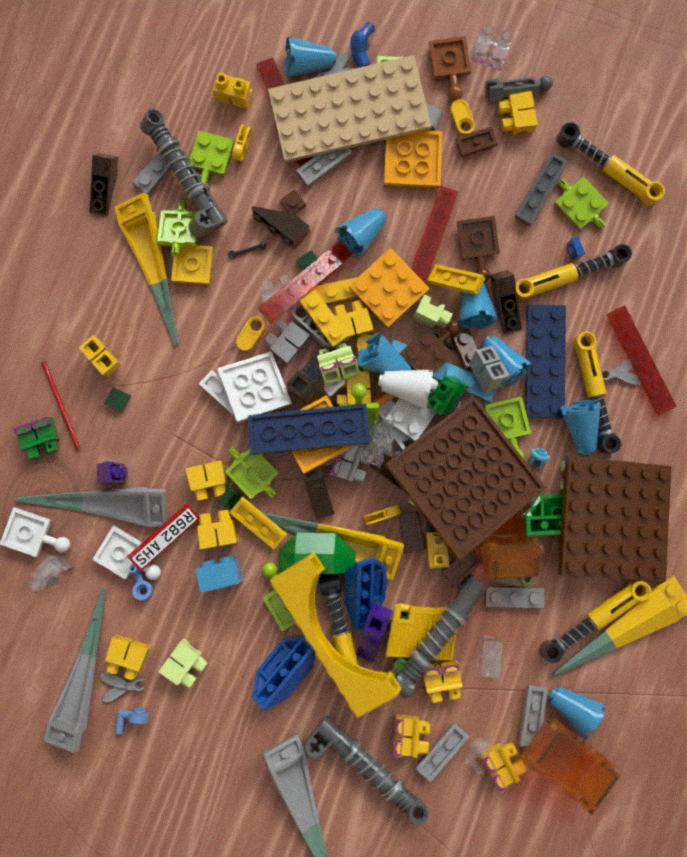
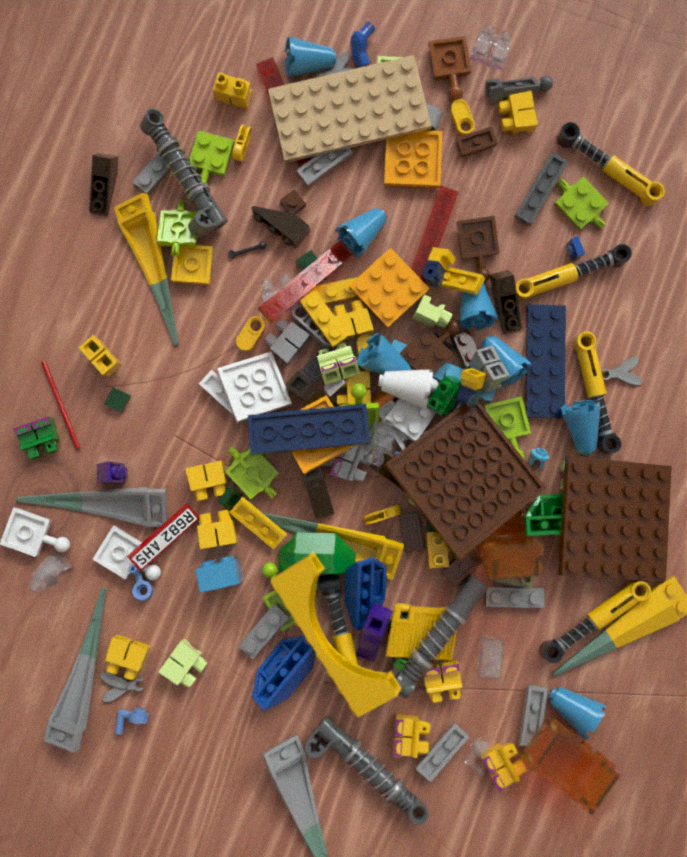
(264, 630): none -> light grey plate
(436, 265): none -> leg
(470, 387): none -> leg
(641, 360): clear red plate -> none

